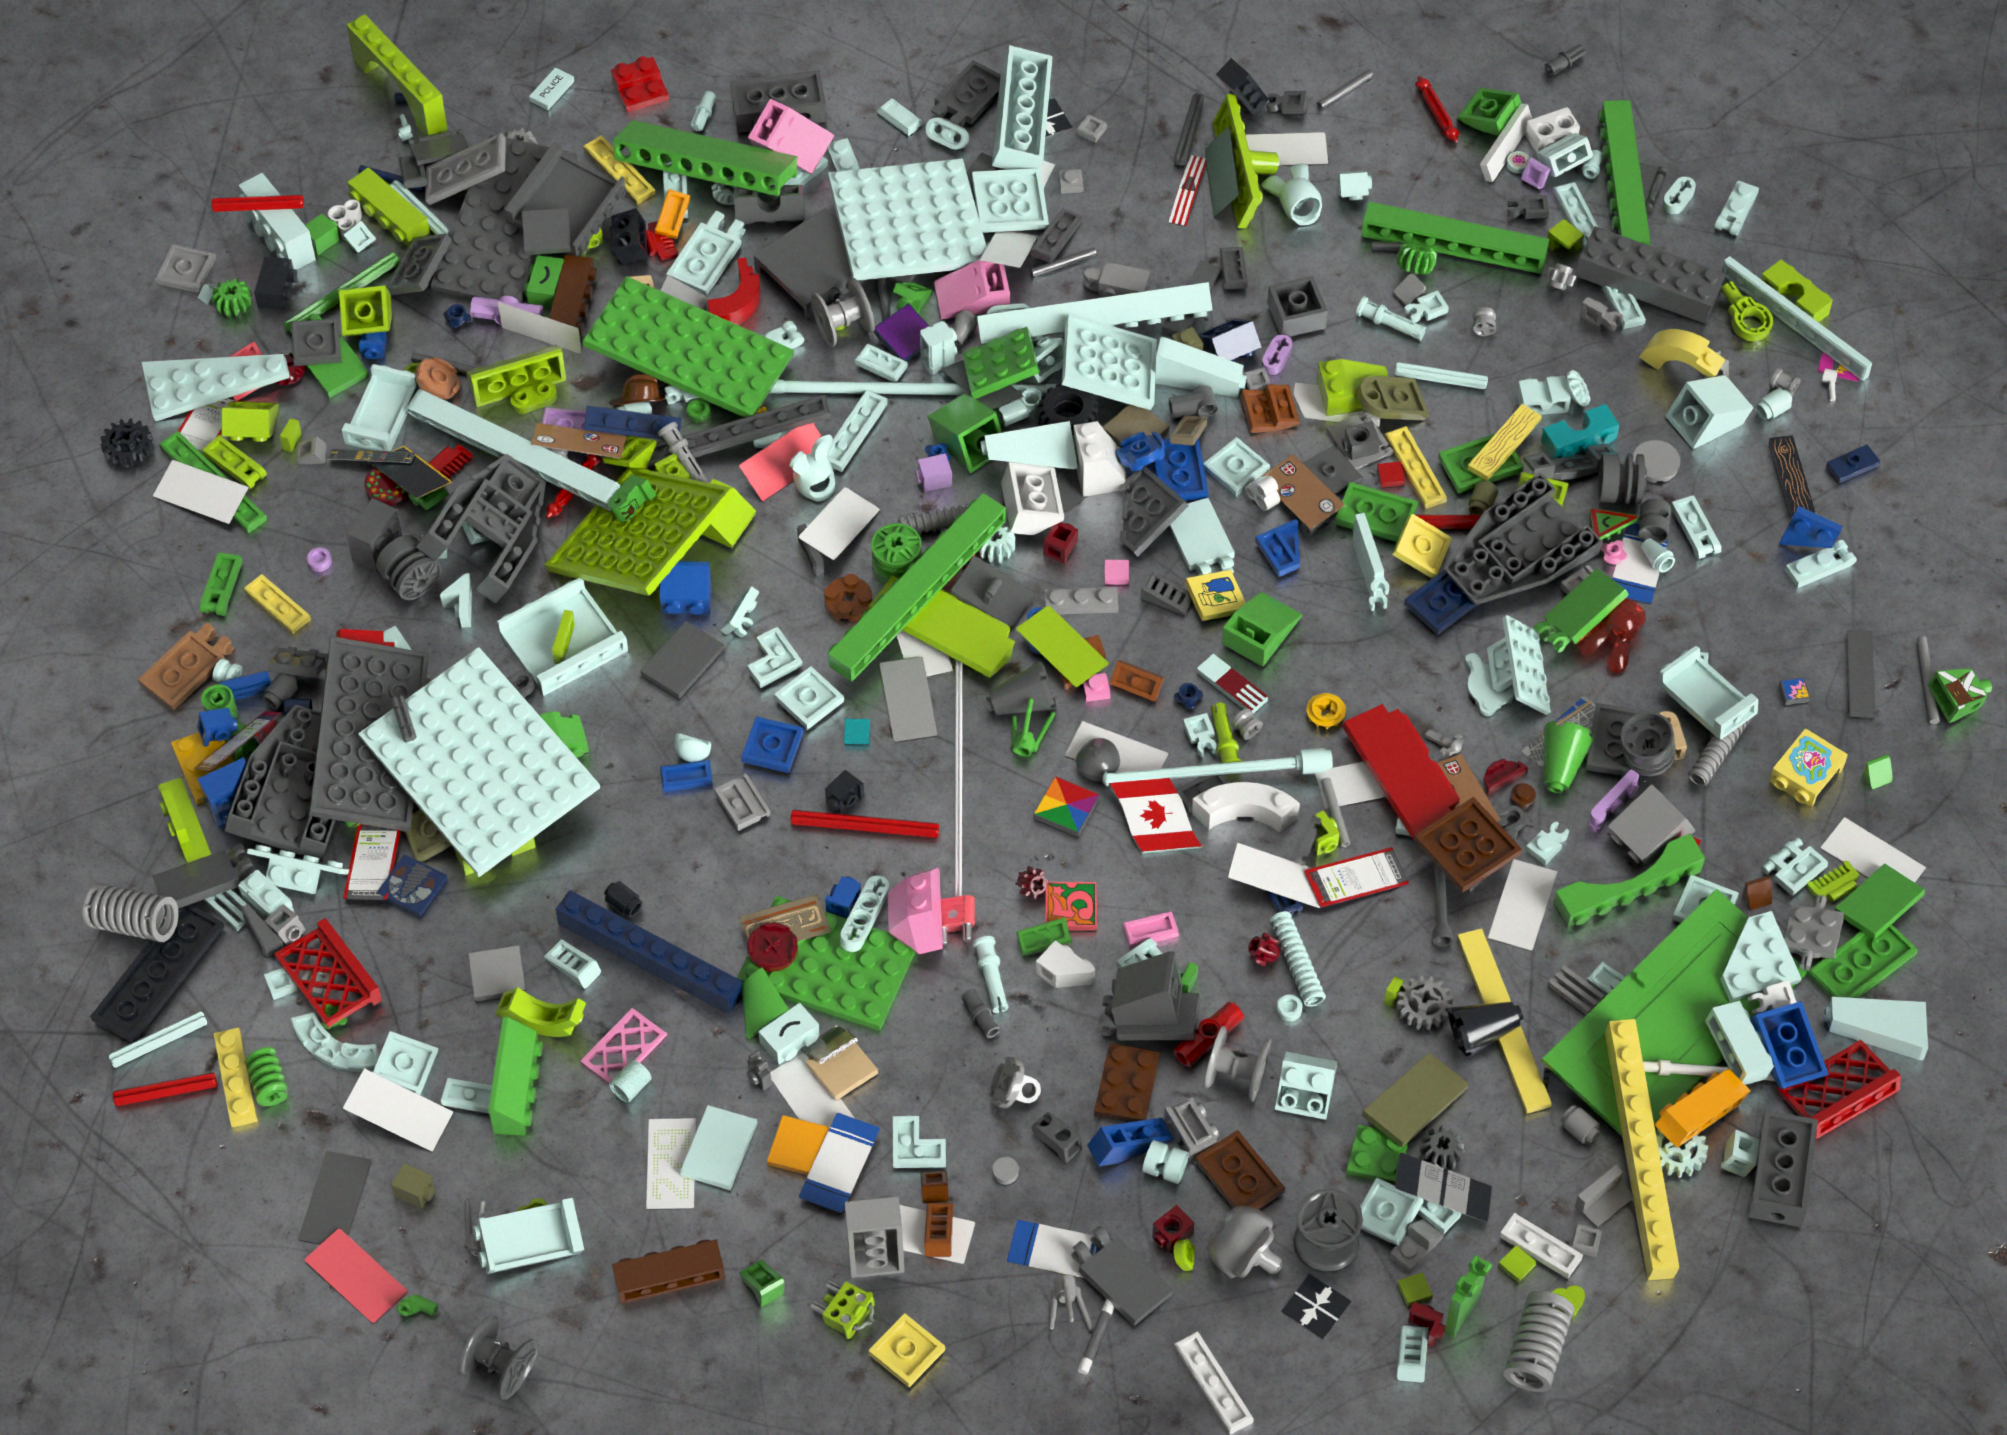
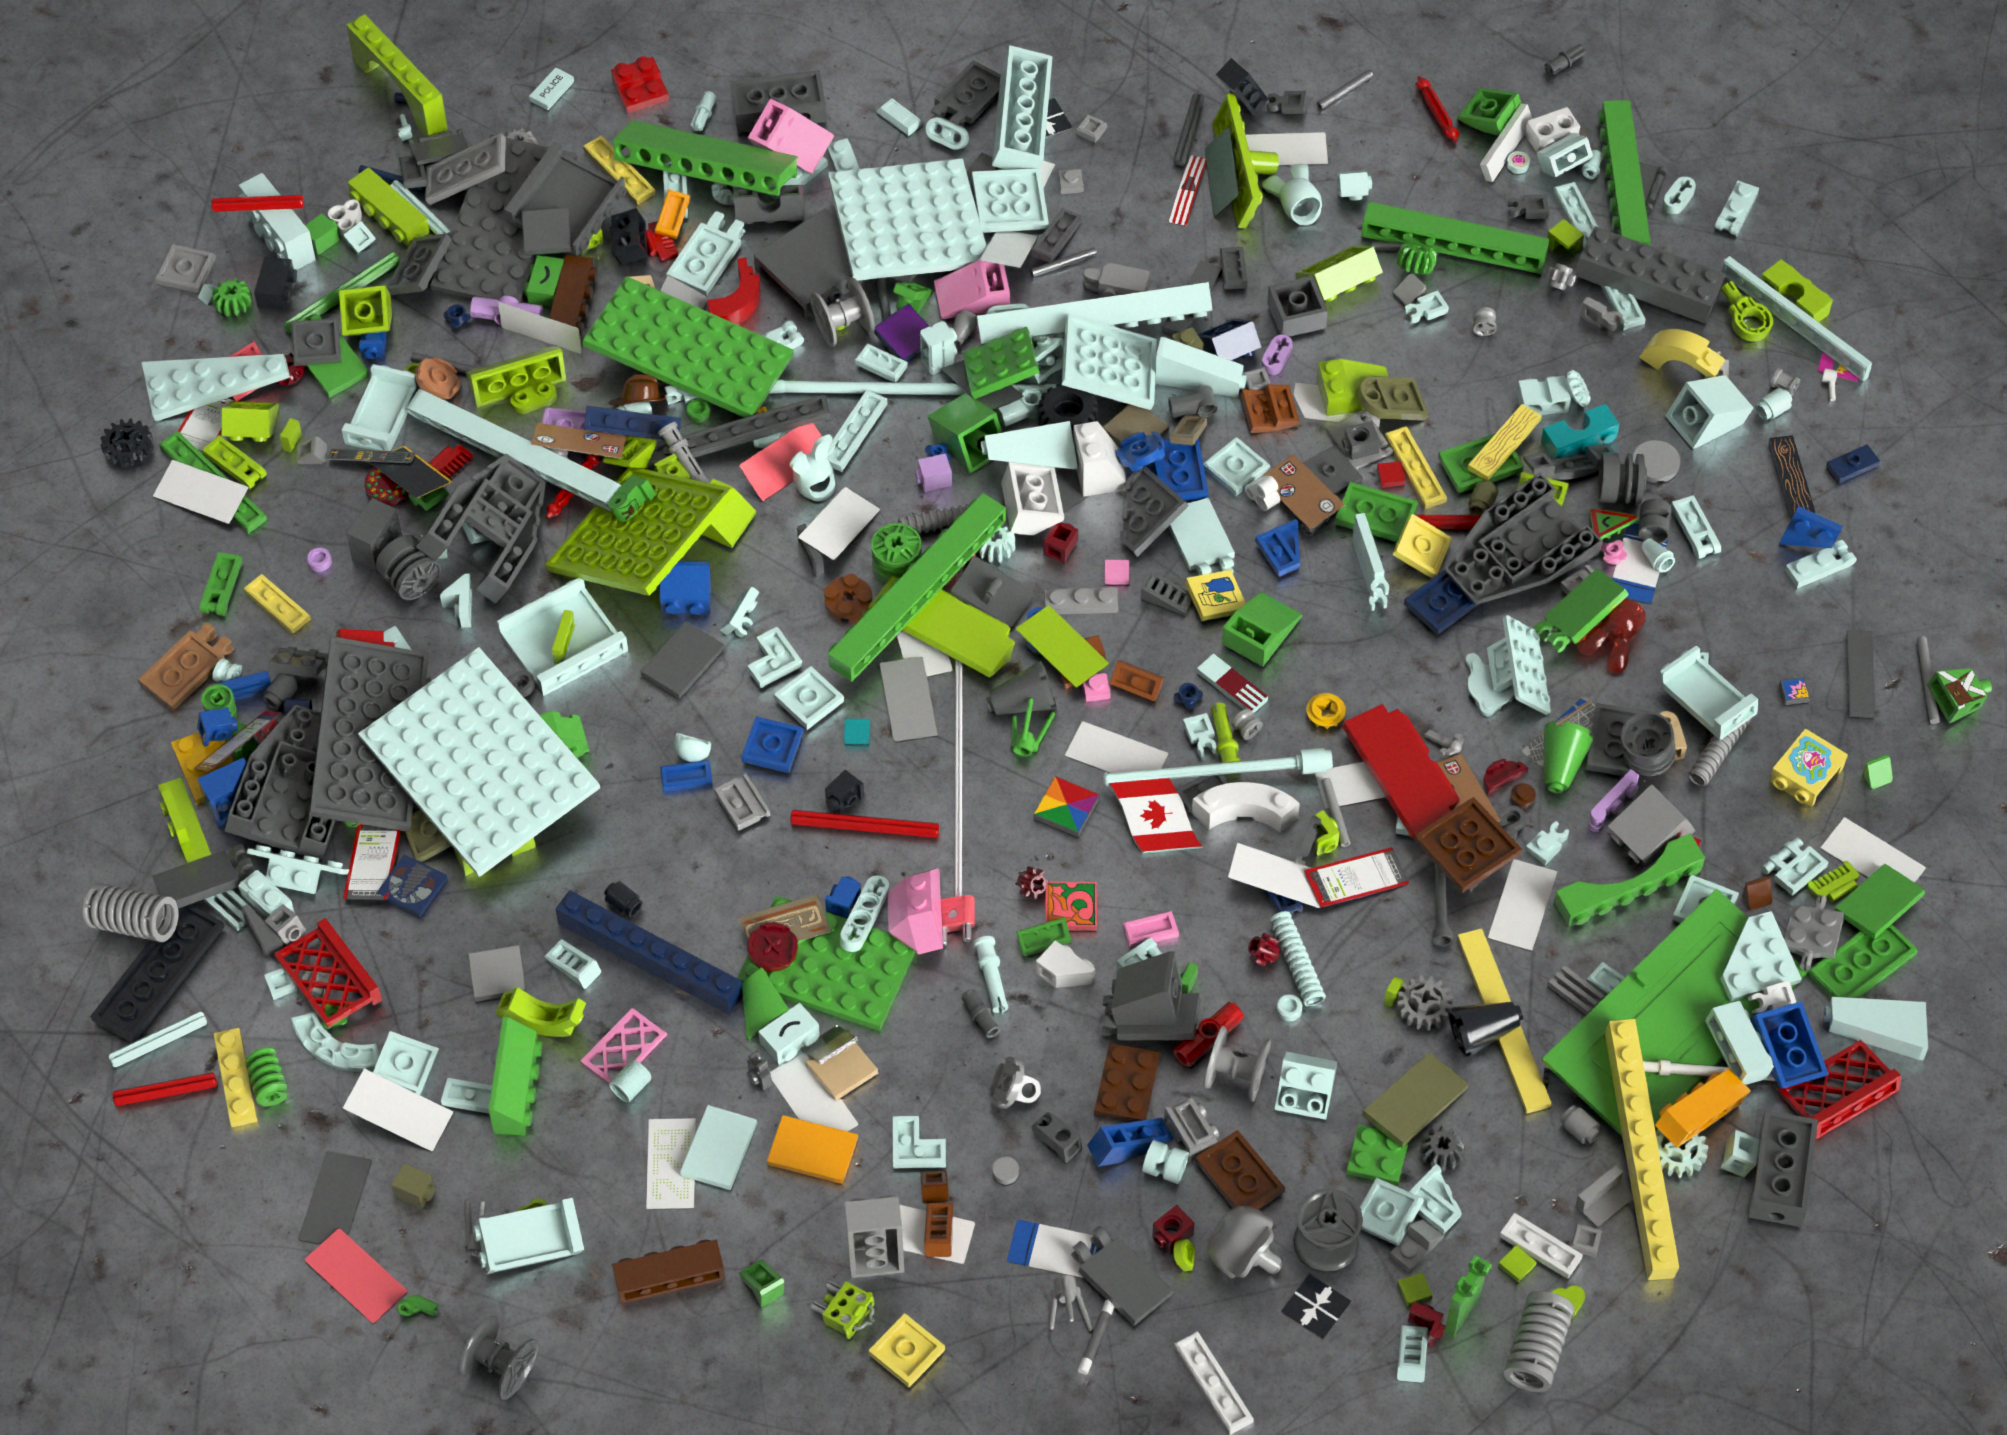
(403, 718): dark grey axle -> none
(839, 1162): sticker -> none
(1097, 758): dark grey hat -> none
(1343, 271): none -> slope
(1380, 314): light aqua pin -> none
(1441, 375): light aqua axle -> none
(1443, 1187): sticker -> none
(1535, 173): lavender tile -> none

